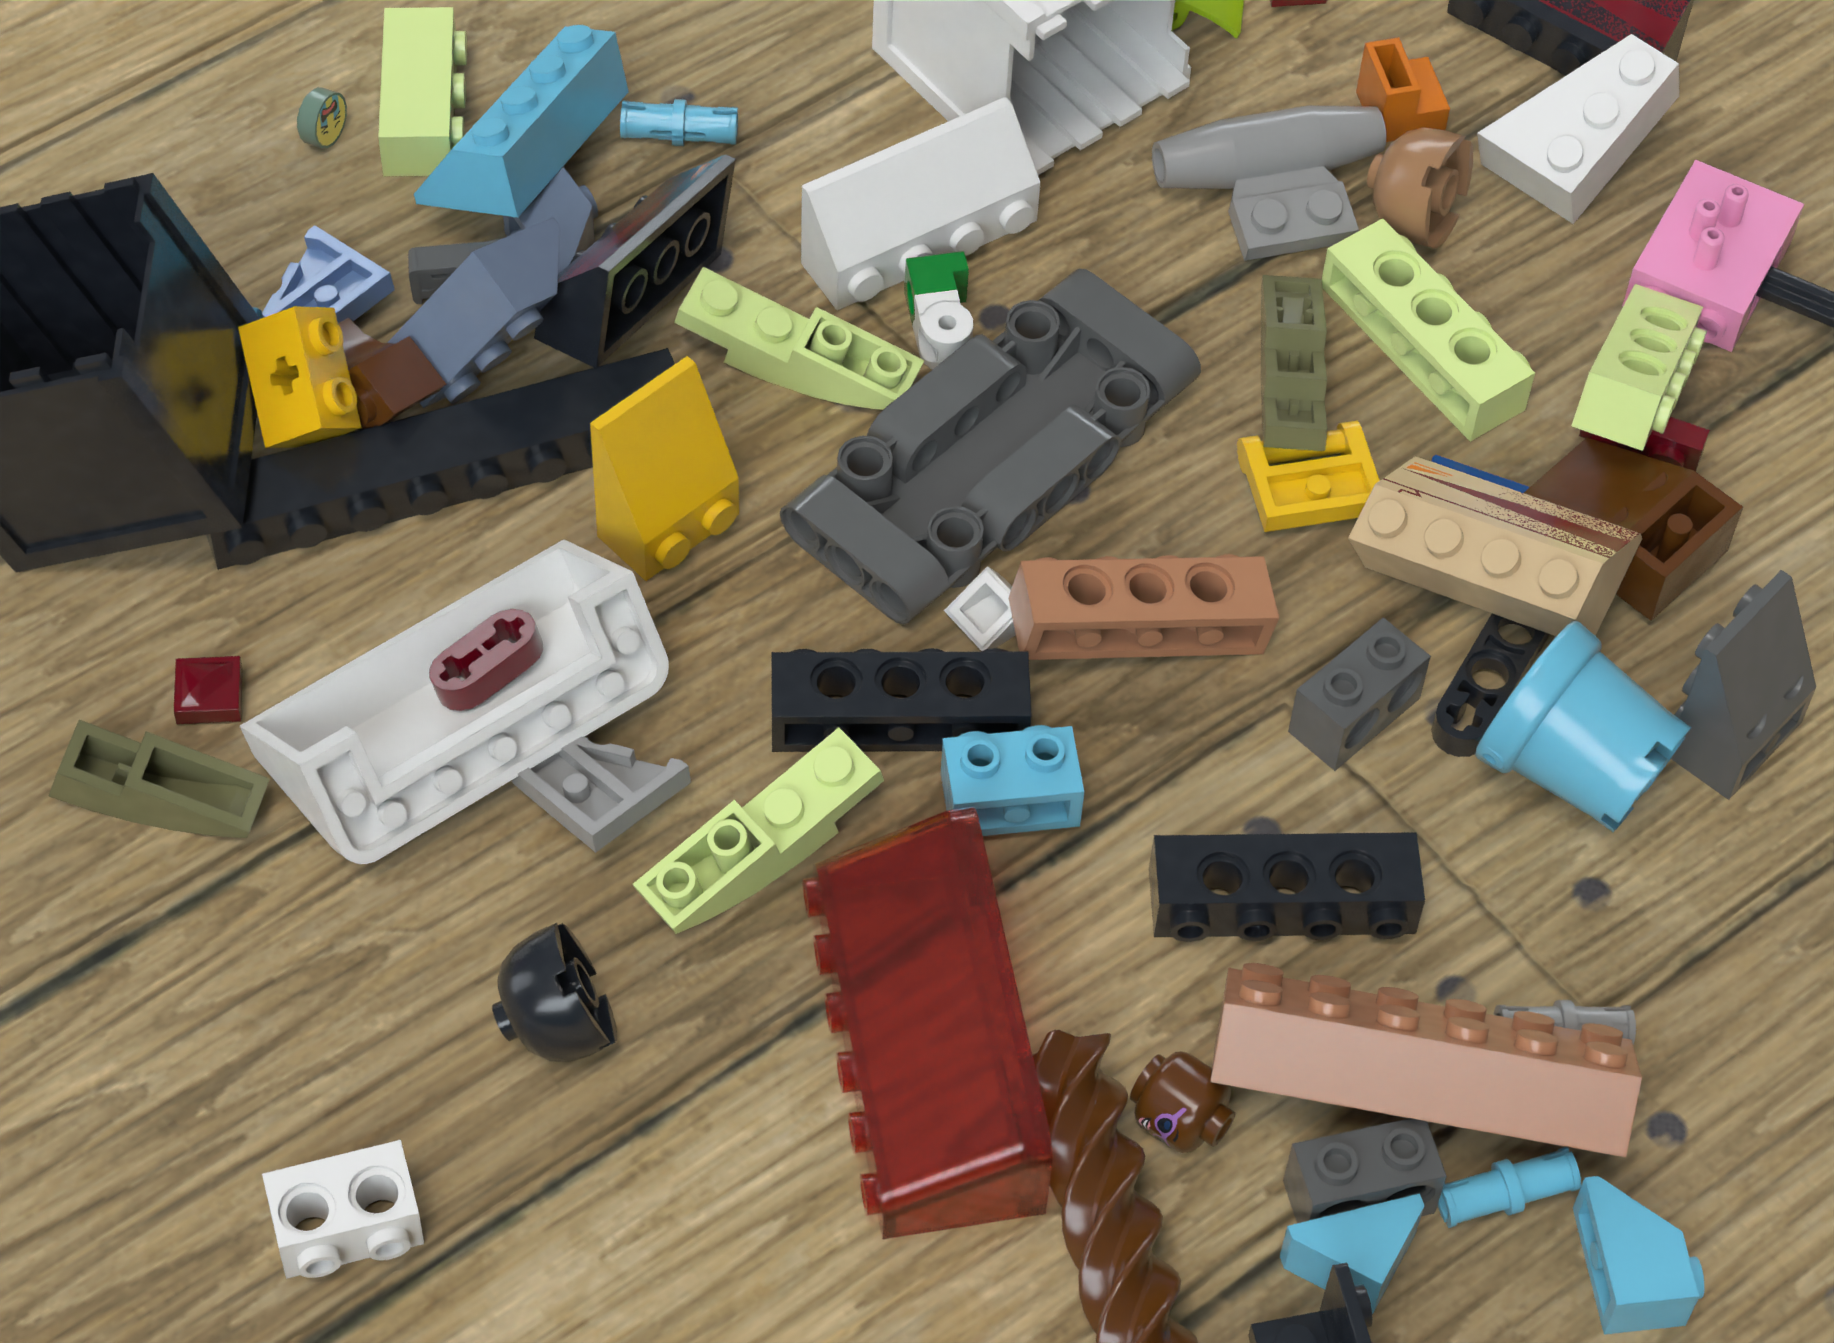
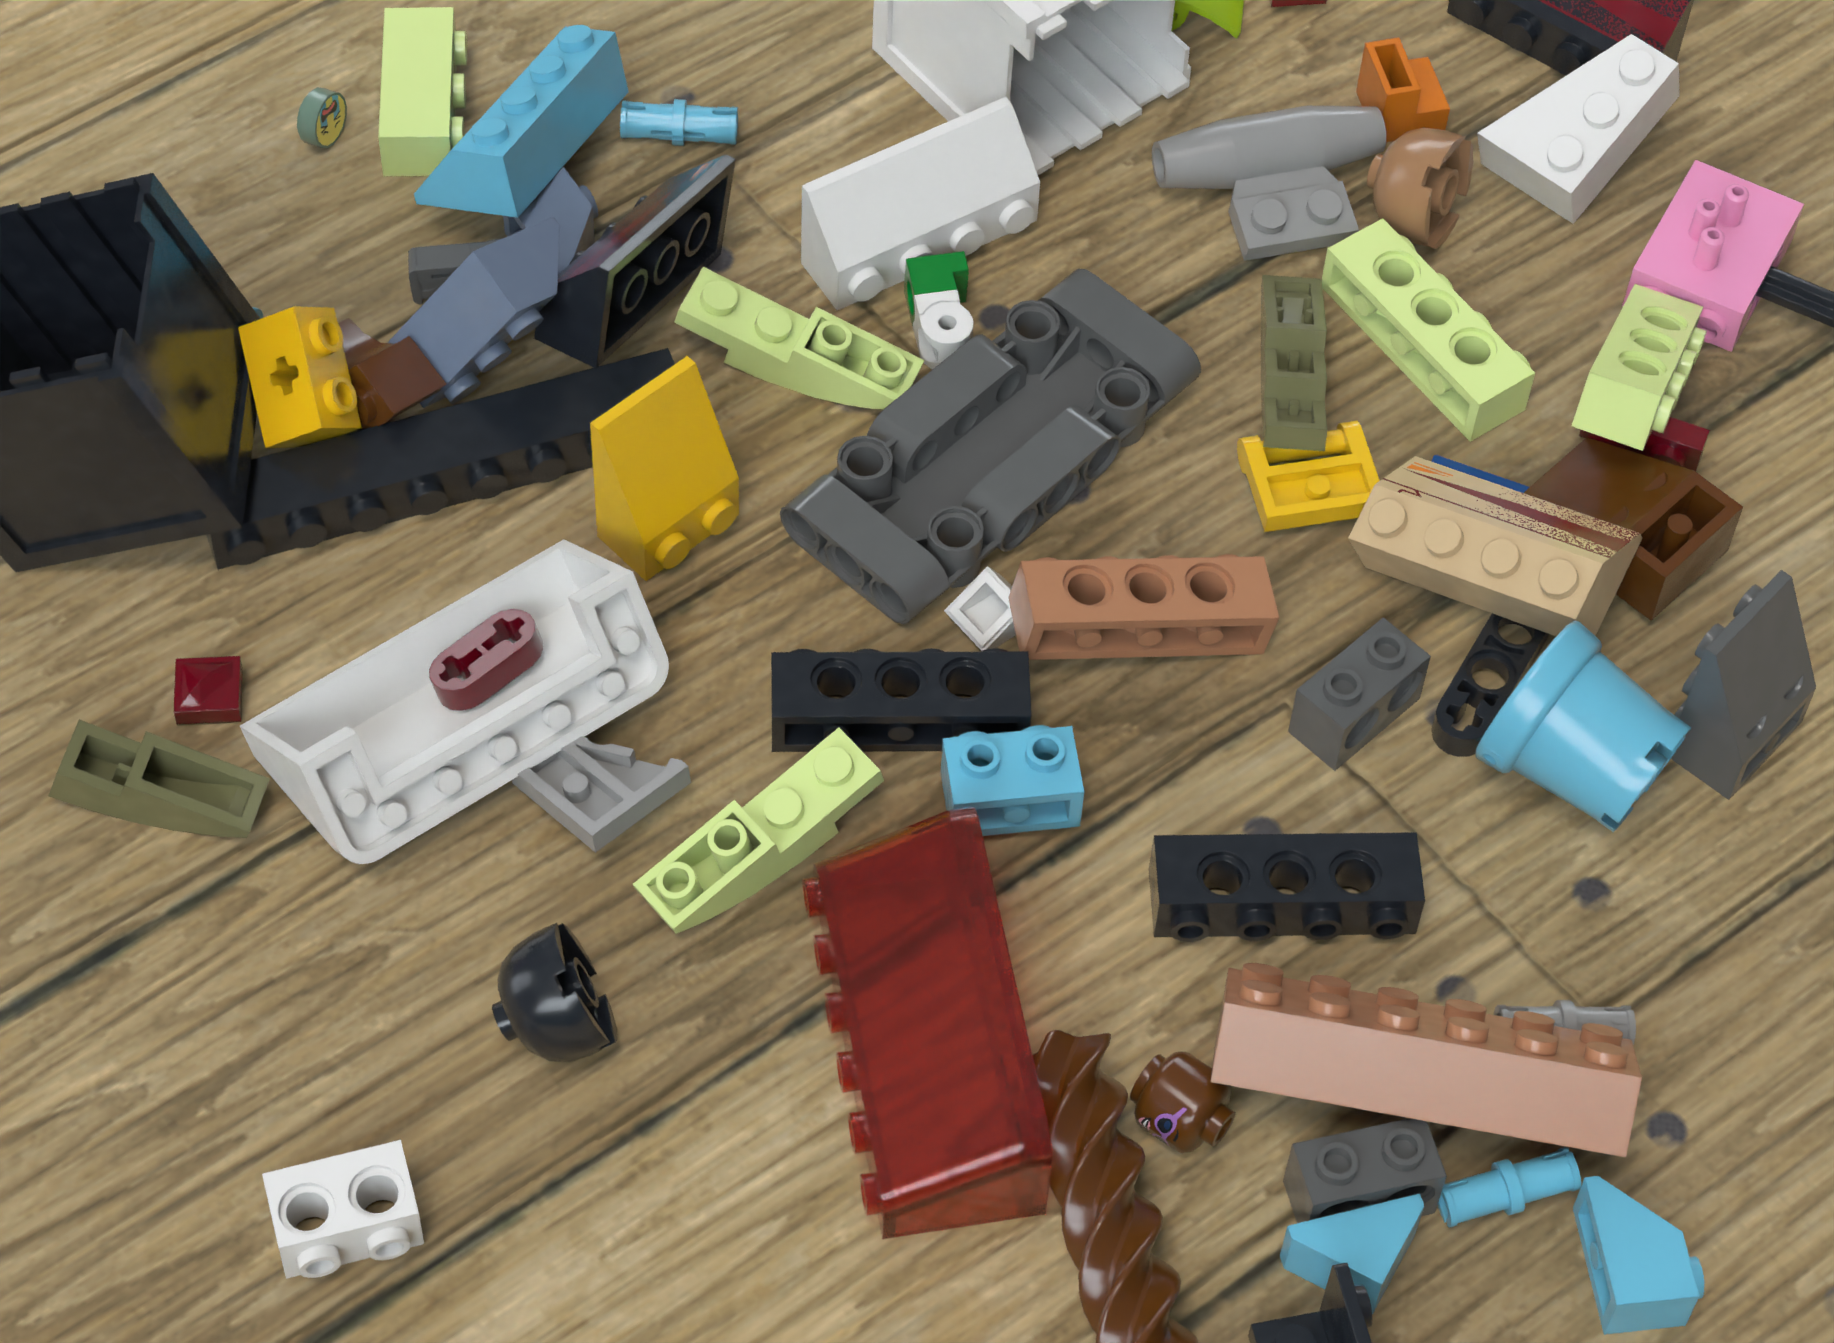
(331, 278): medium blue wing -> none

